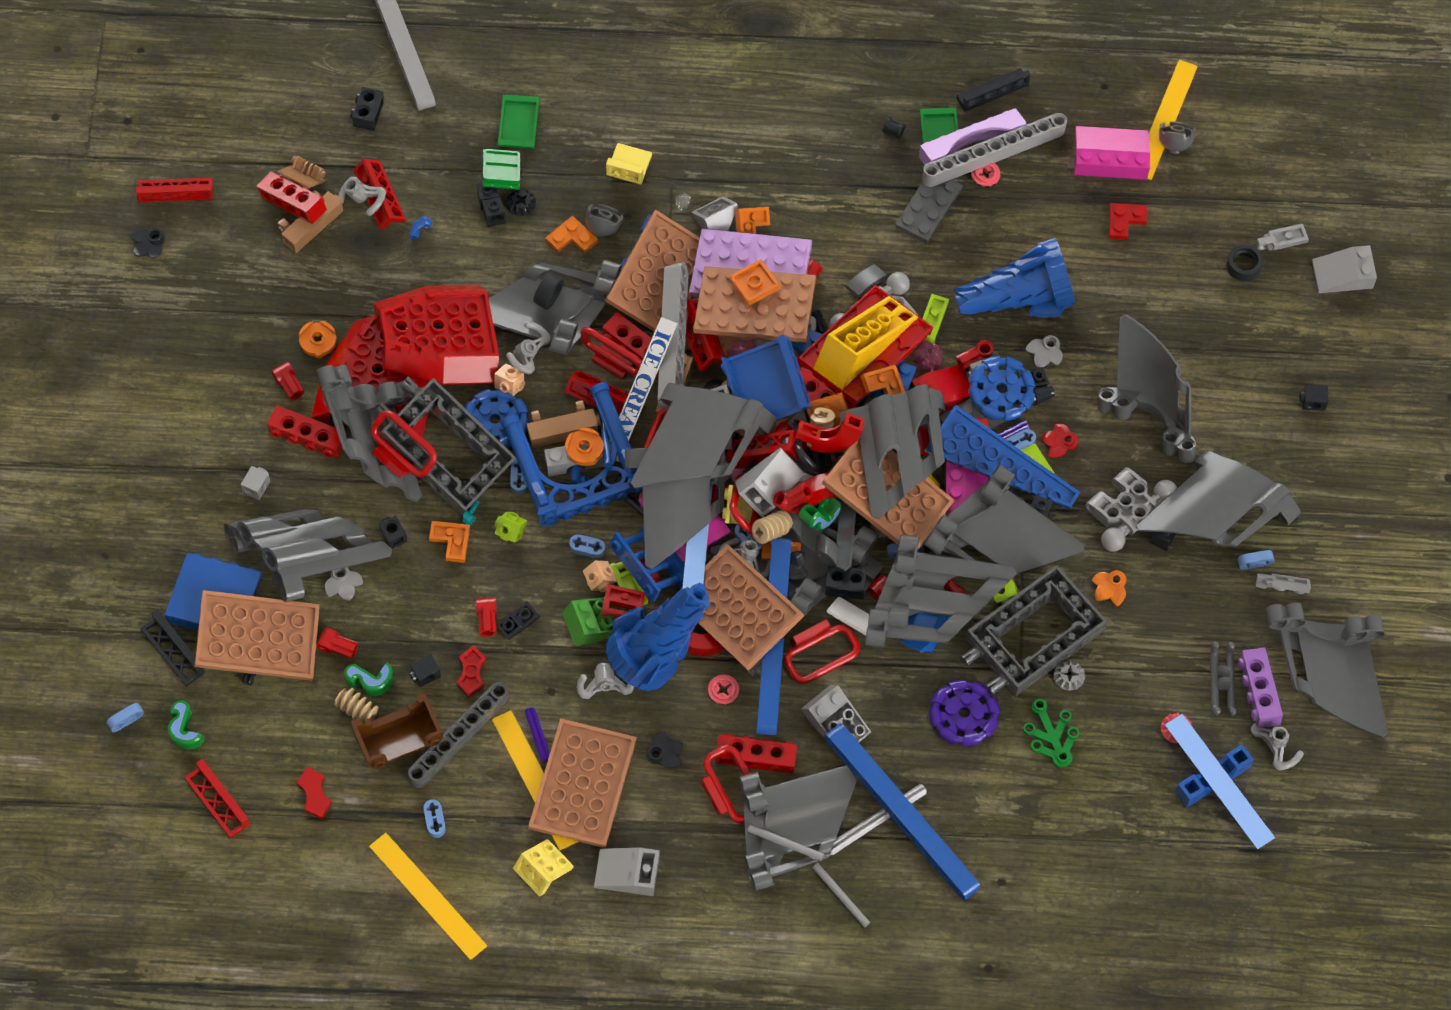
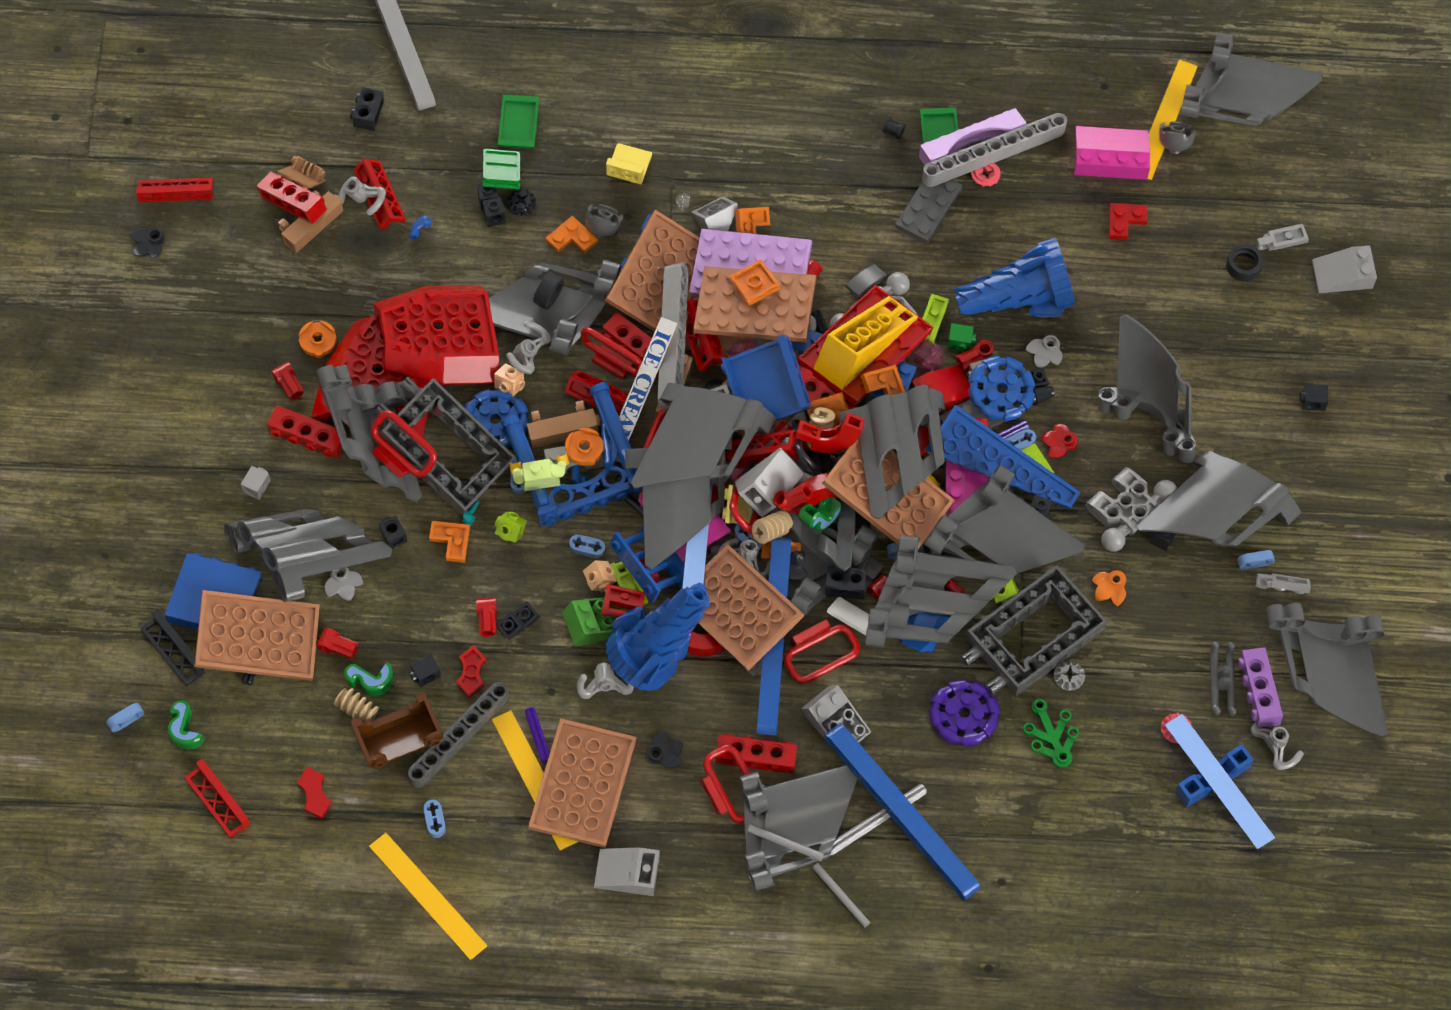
(539, 473): none -> yellowish green torso
(541, 866): light yellow bracket -> none
(724, 681): coral gear -> none
(961, 337): none -> green brick
(993, 89): black fence -> none
(1245, 86): none -> dark grey panel

